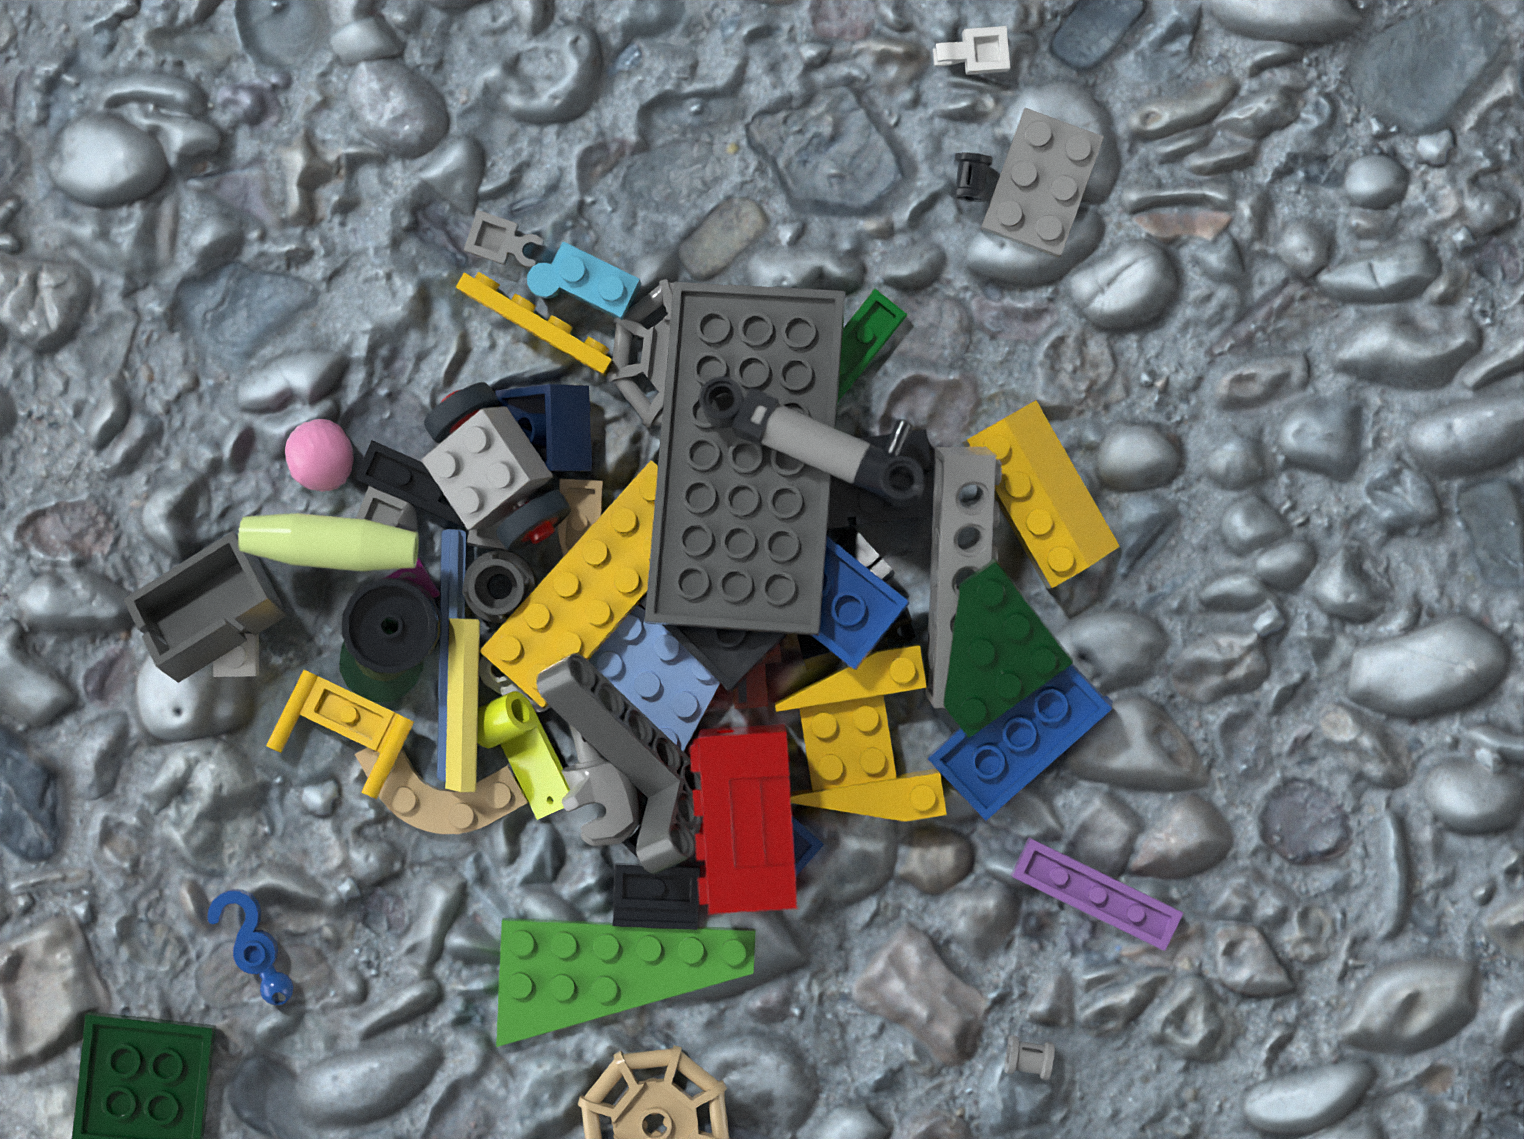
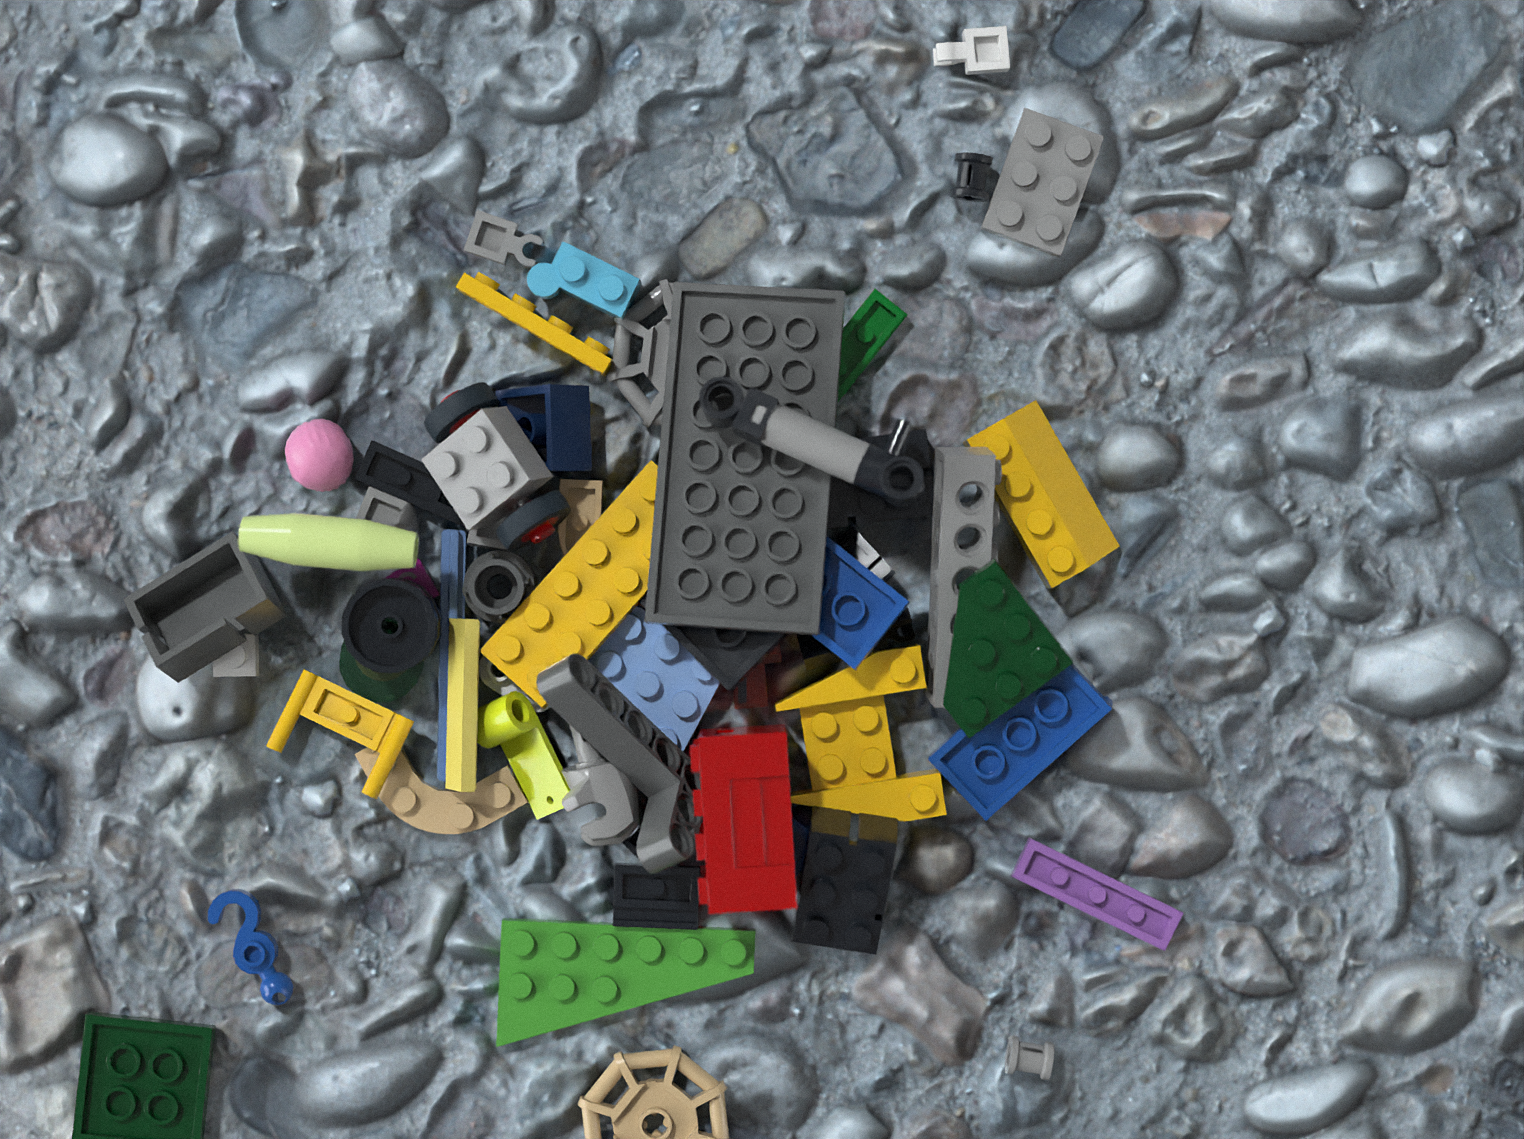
(845, 881): none -> black piece

